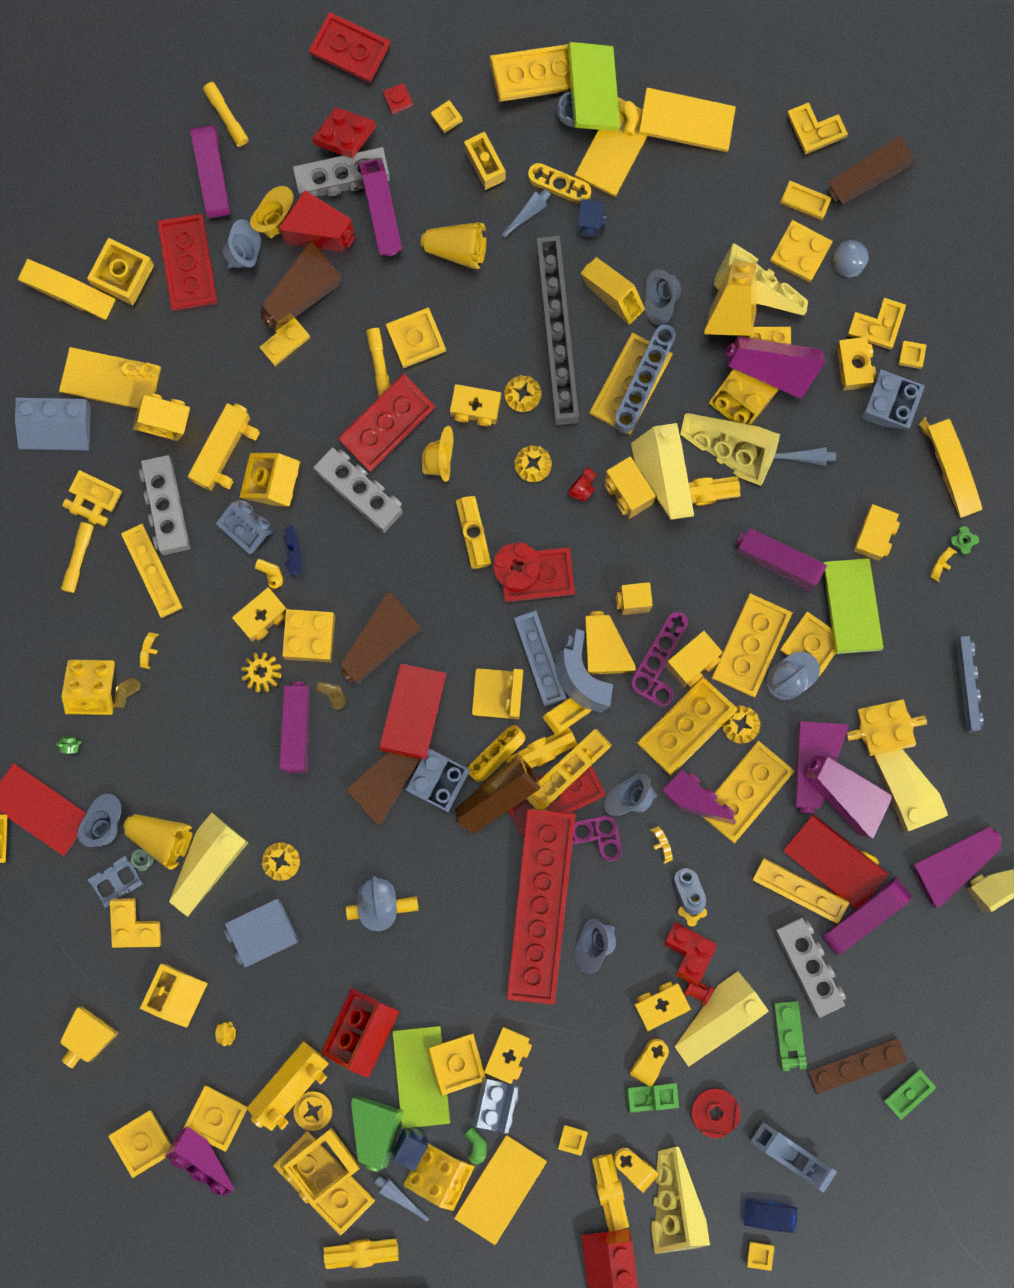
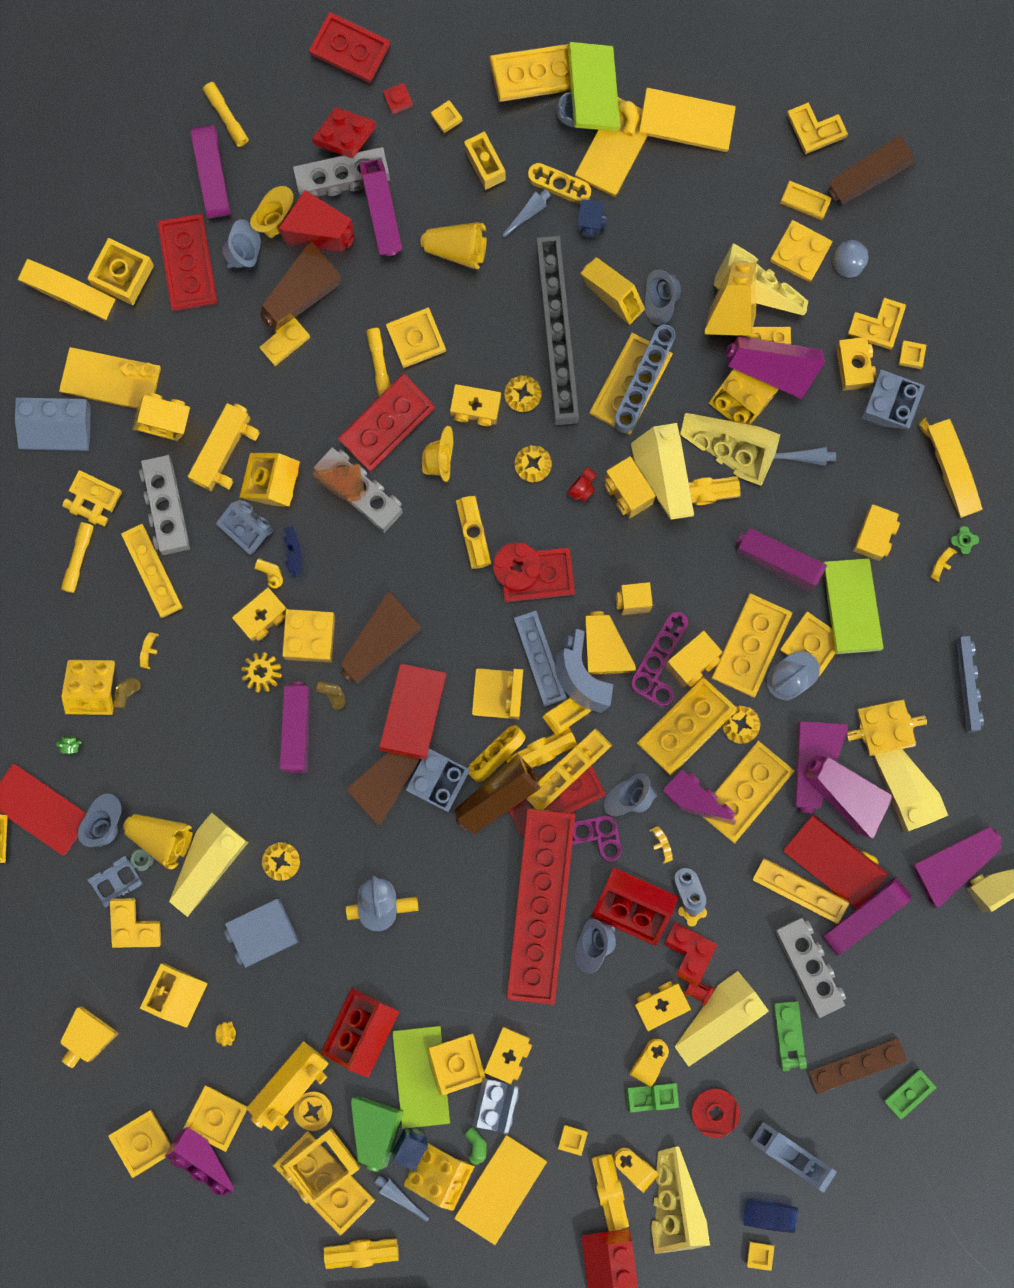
(342, 481): none -> clear orange slope
(634, 906): none -> red slope

